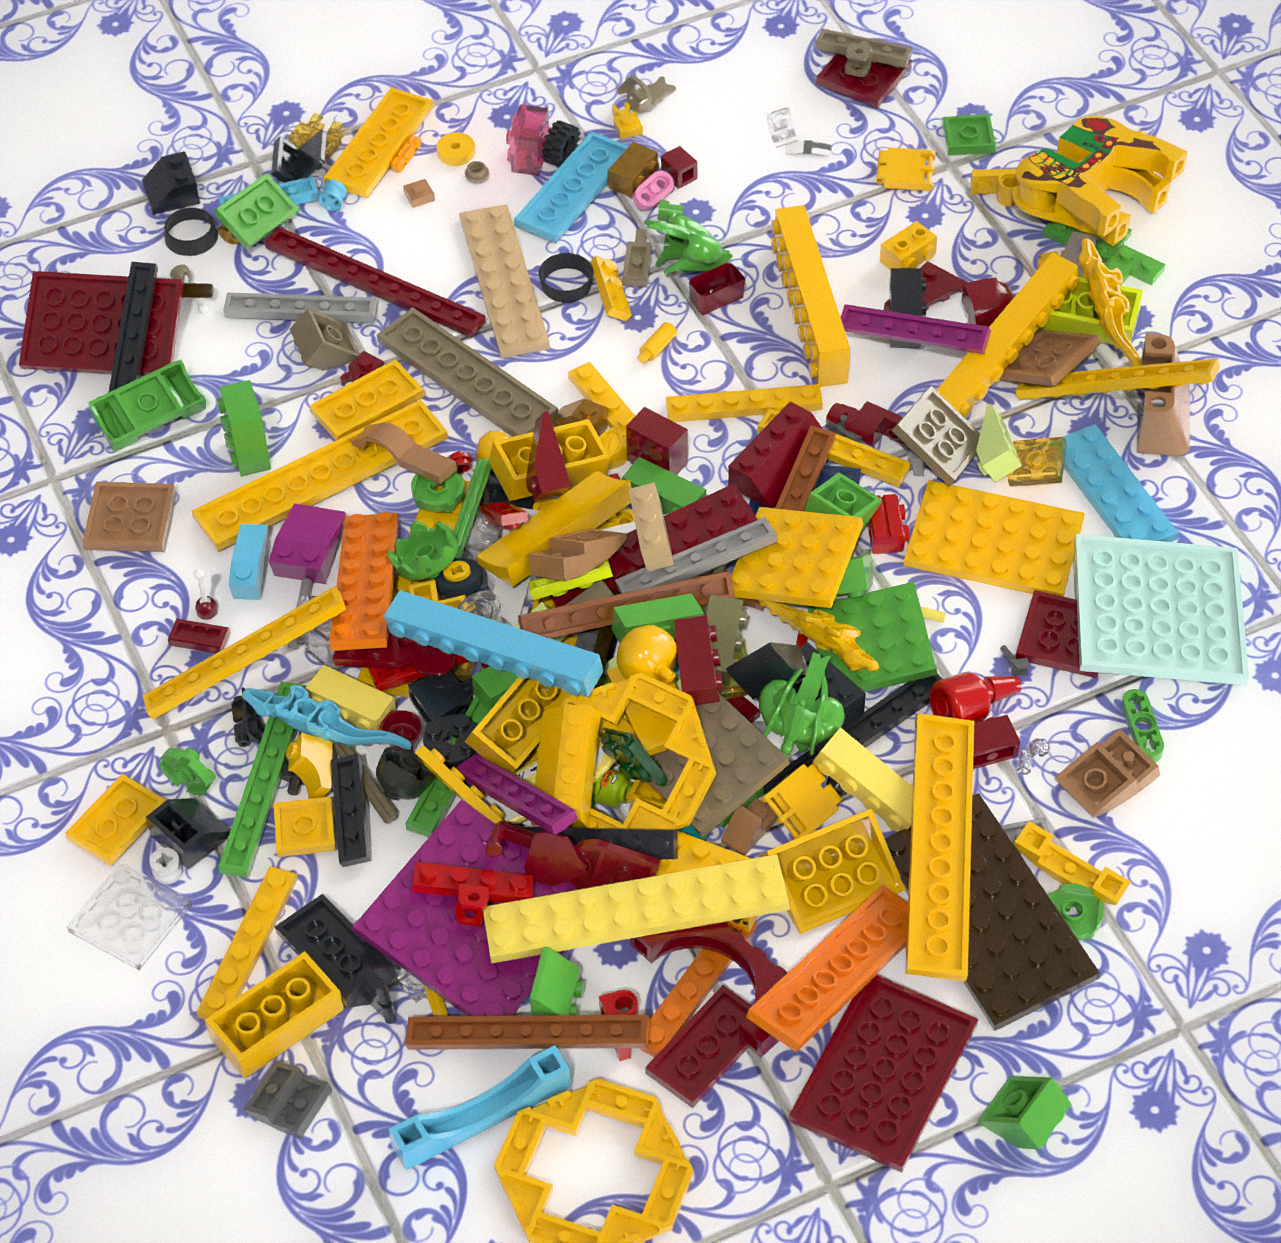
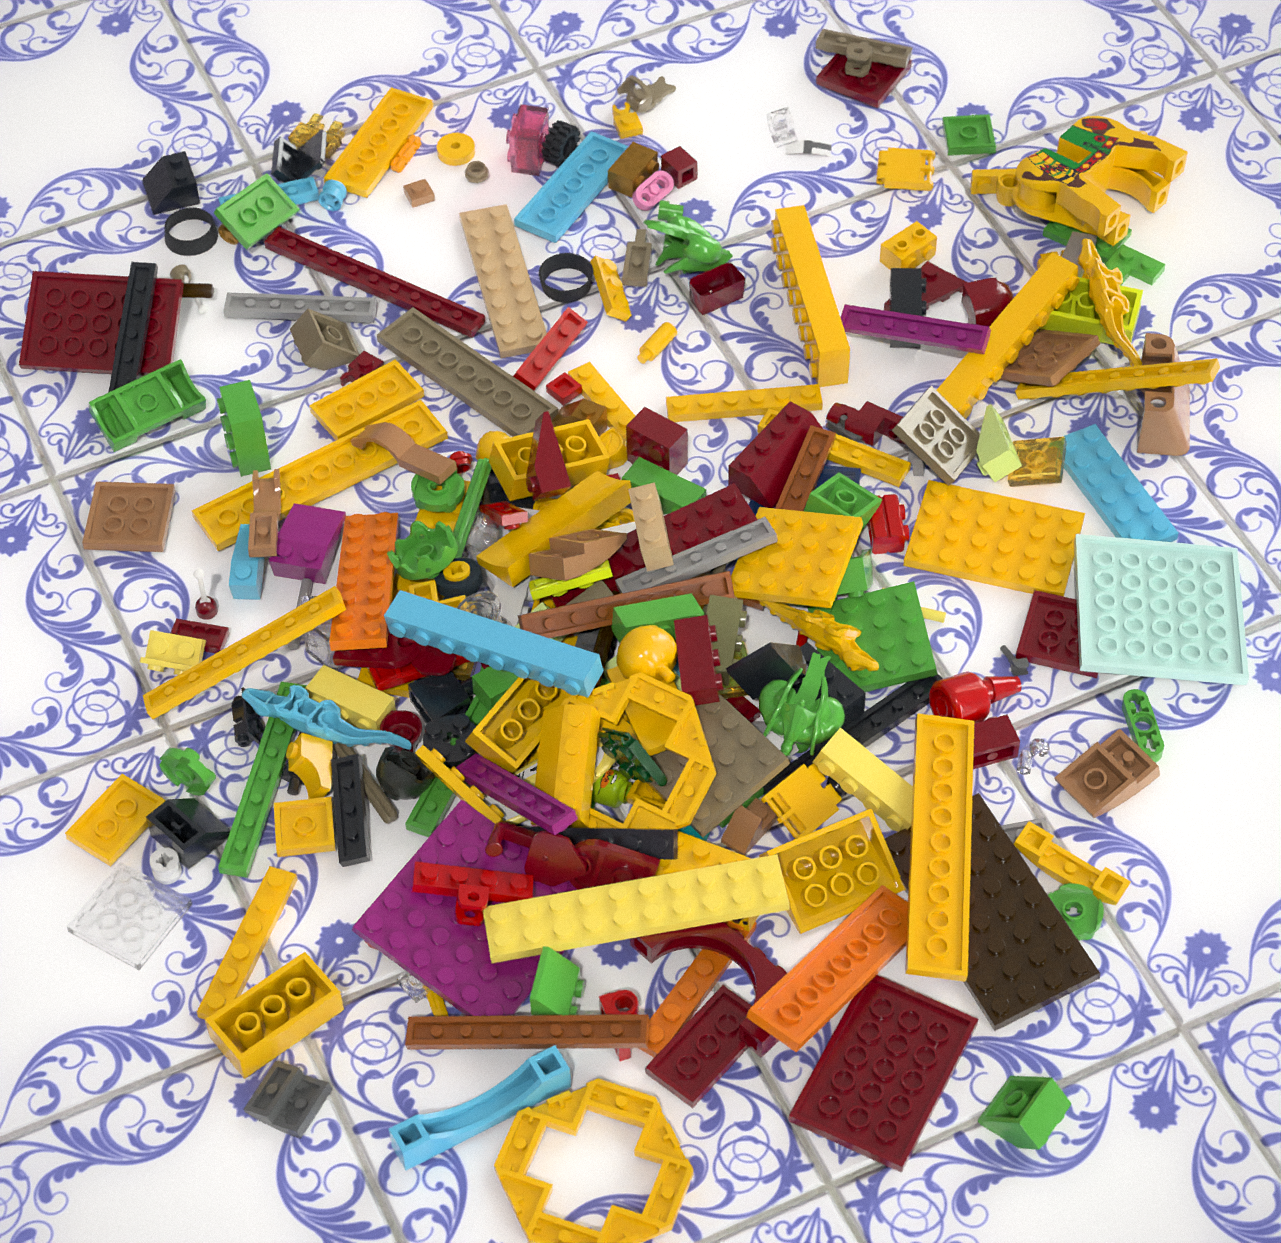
(172, 652): none -> light yellow bracket
(266, 515): none -> medium nougat piece
(342, 955): black hinge -> none
(550, 349): none -> plate
(564, 388): none -> red plate

